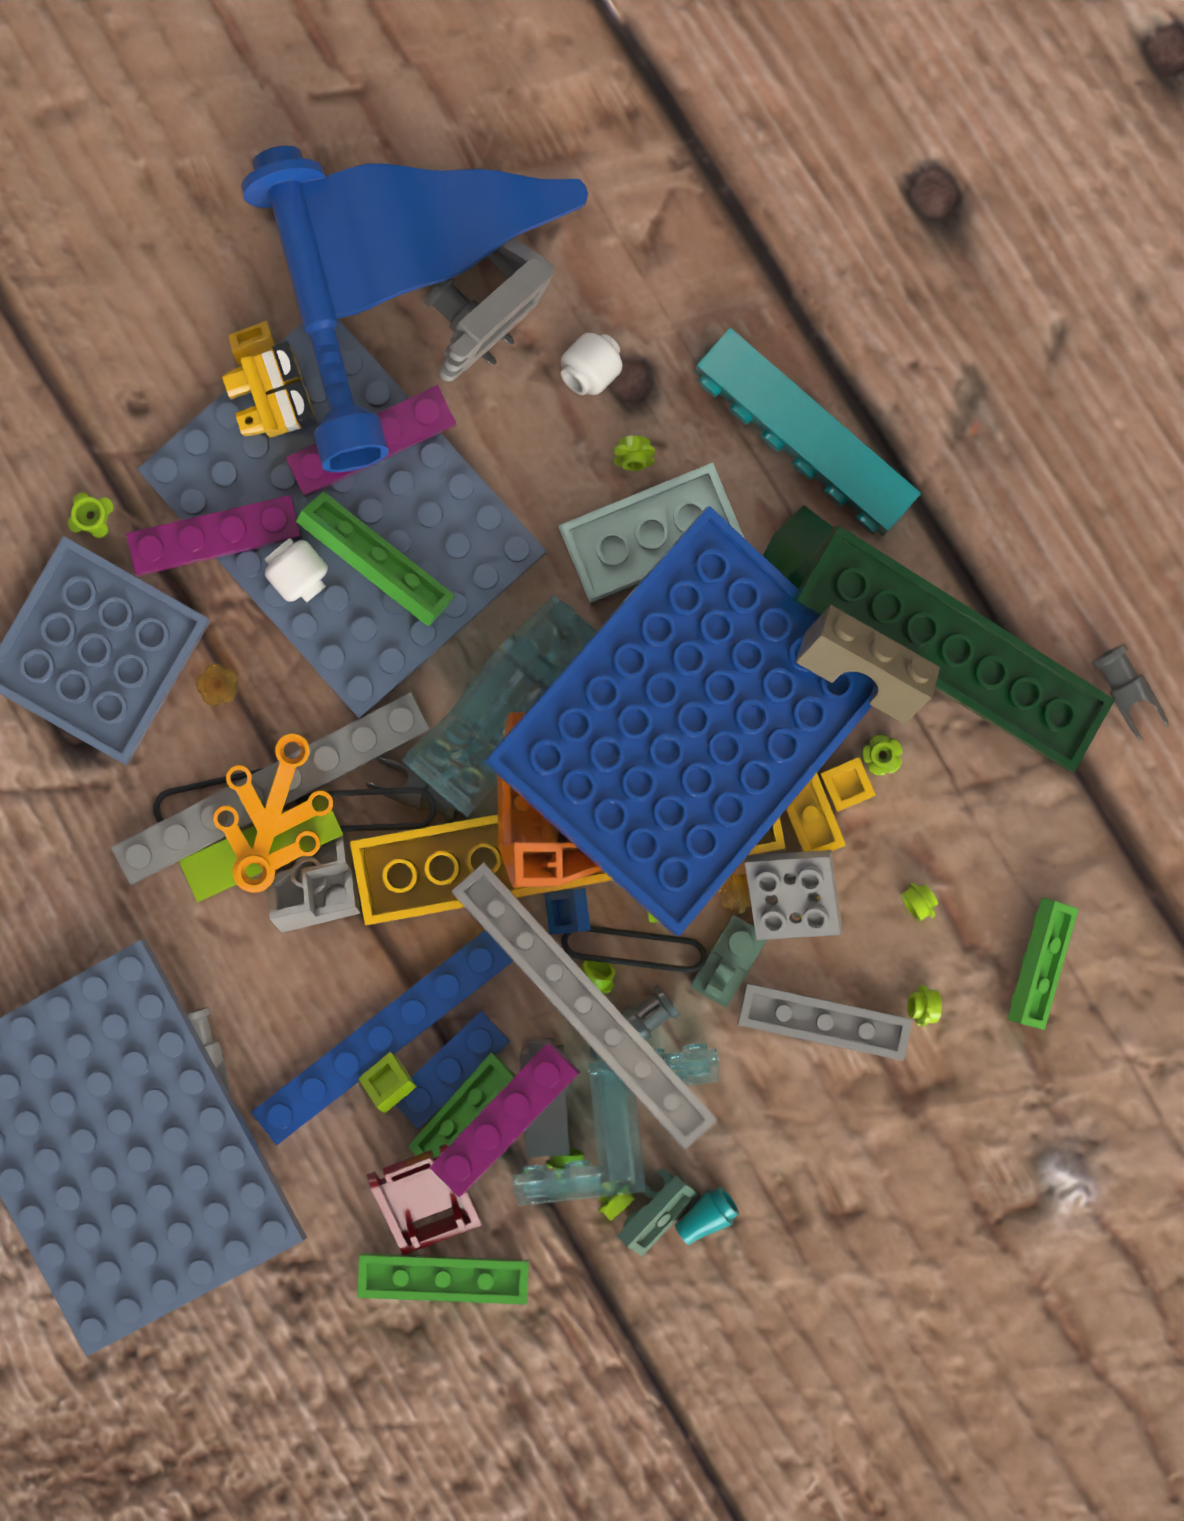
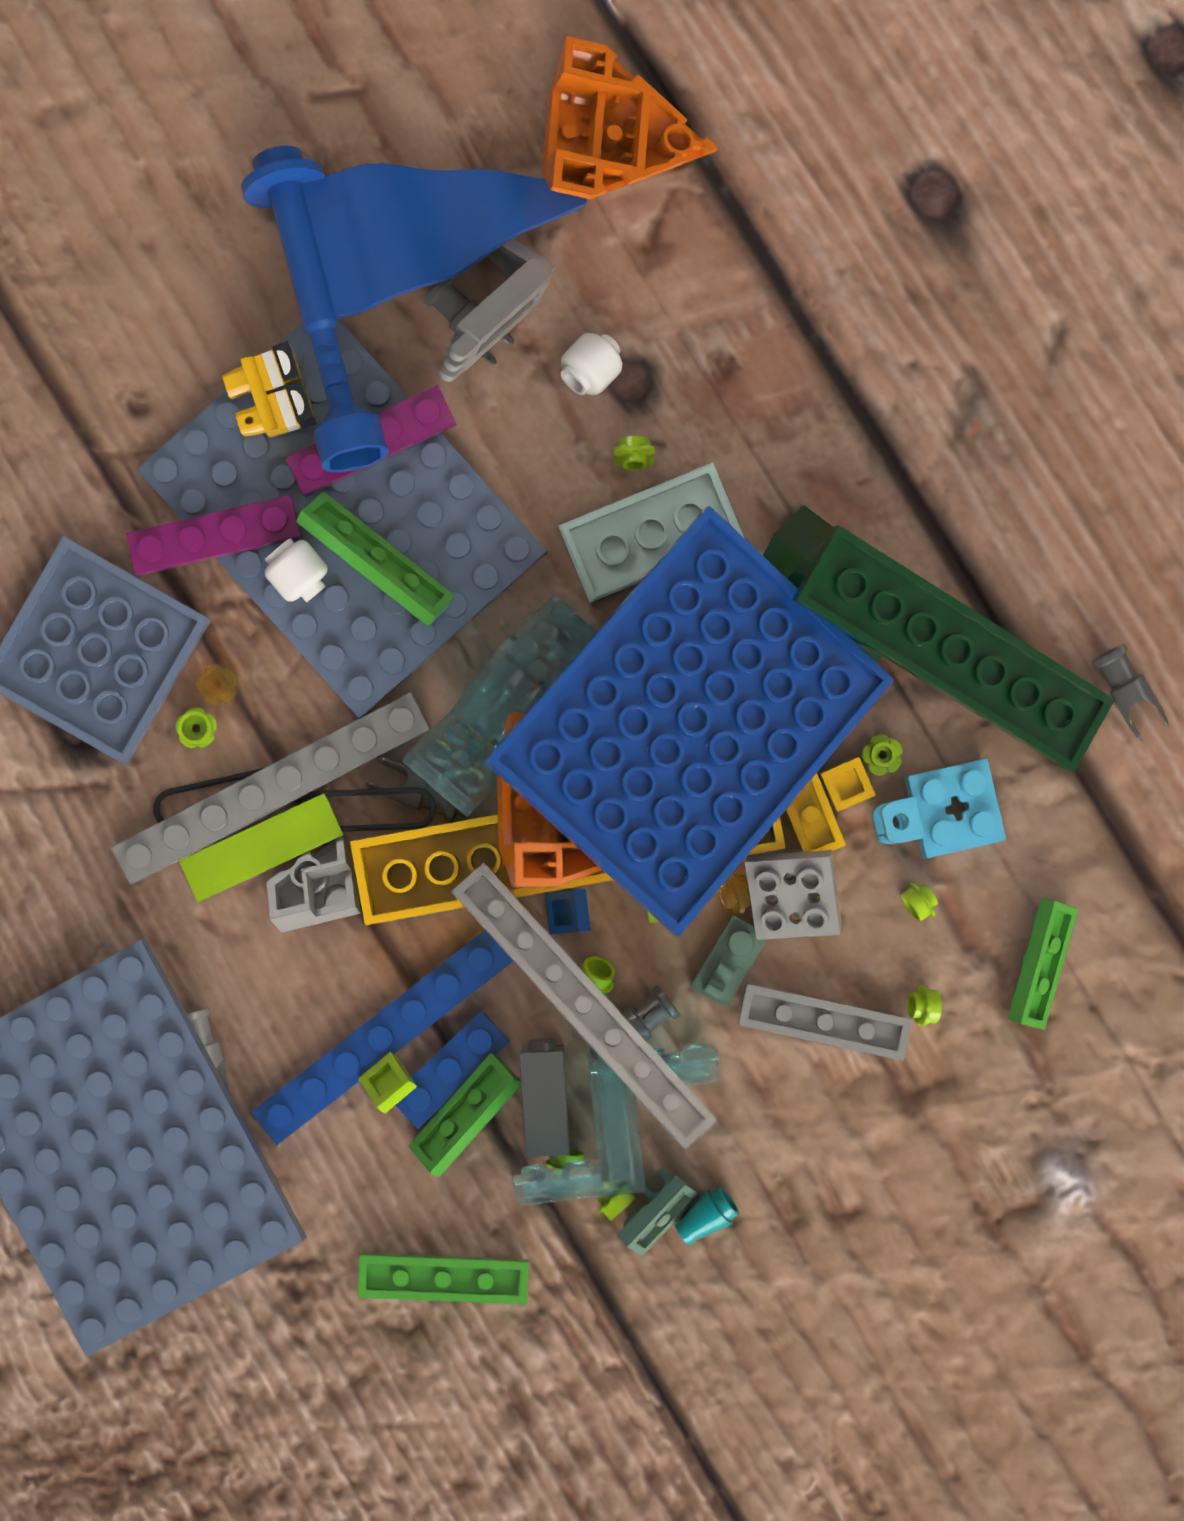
(82, 506): lime plate -> none
(185, 725): none -> lime plate
(251, 341): yellow plate -> none
(269, 820): light orange plant -> none
(416, 1192): container -> none
(504, 1119): magenta plate -> none
(609, 125): none -> orange wedge
(653, 965): black piece -> none
(806, 433): teal brick -> none
(844, 644): dark tan arch -> none
(924, 813): none -> medium azure plate

